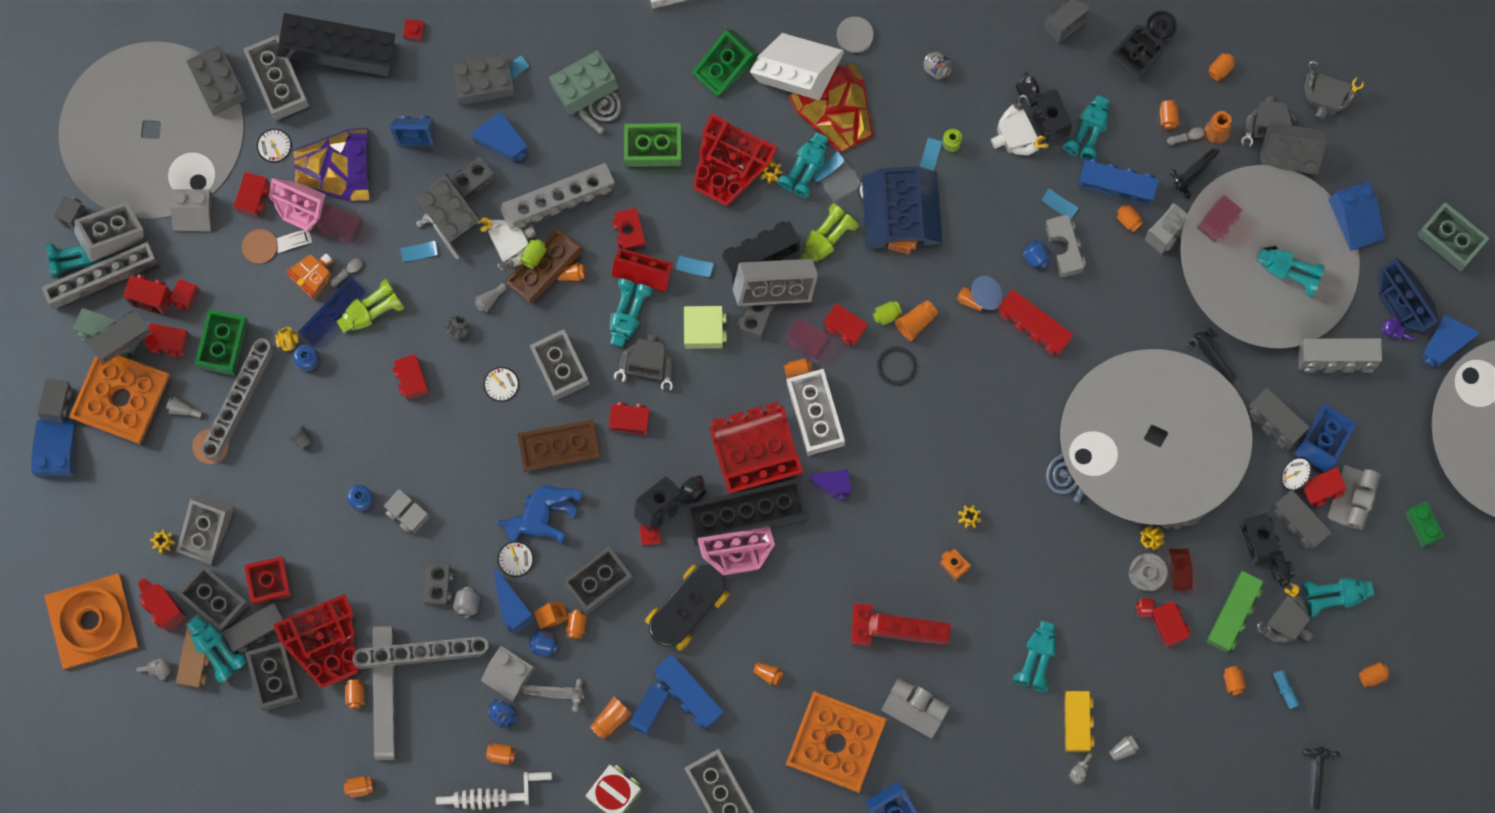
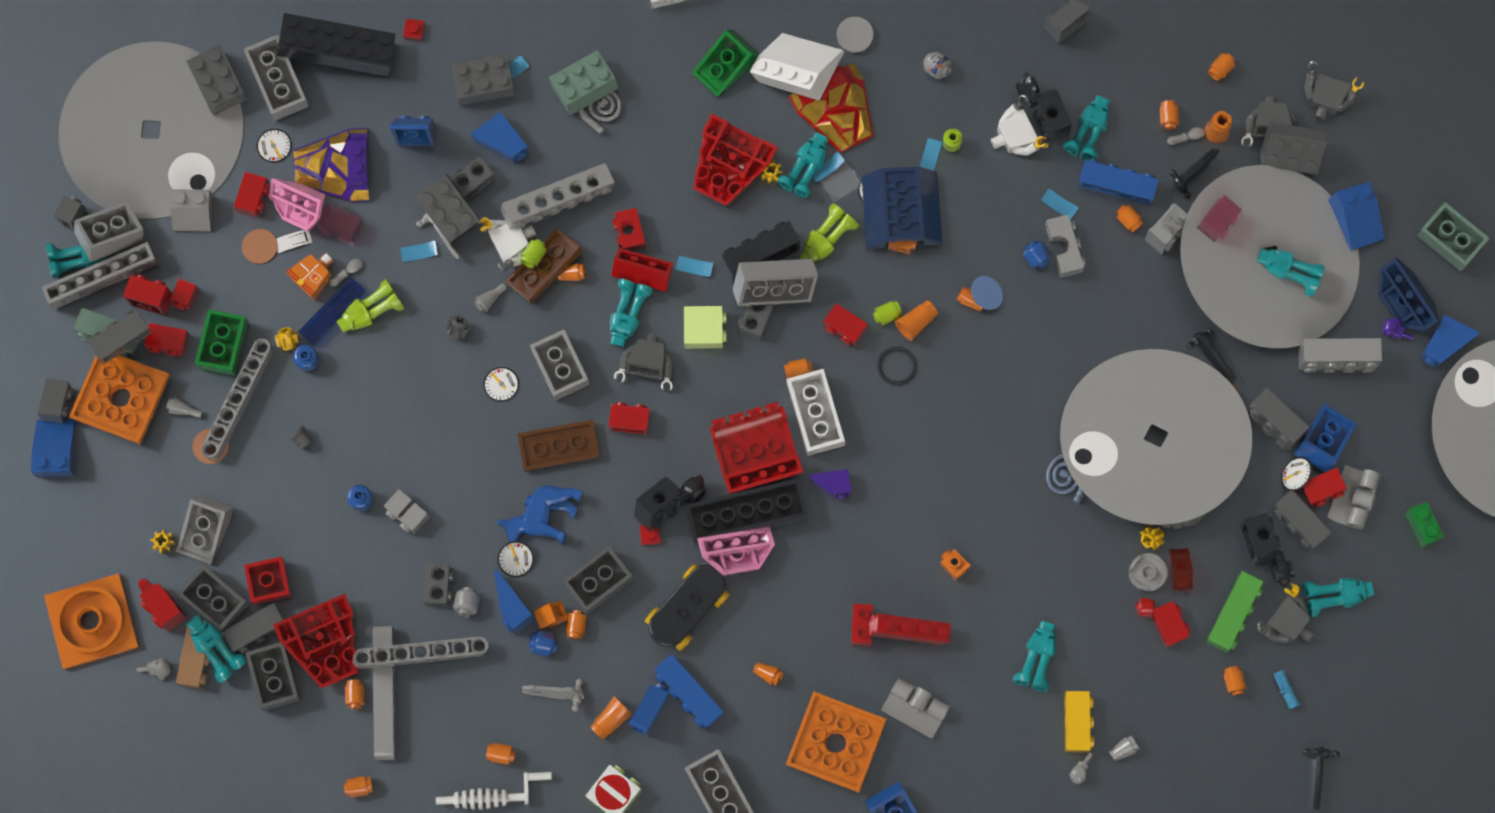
(410, 376): red brick -> none
(502, 713): blue head -> none
(507, 673): light grey slope -> none
(652, 144): bright green brick -> none
(807, 338): clear pink brick -> none
(971, 511): yellow gear -> none
(1035, 323): red brick -> none
(1144, 44): black brick -> none
(1374, 674): orange brick -> none

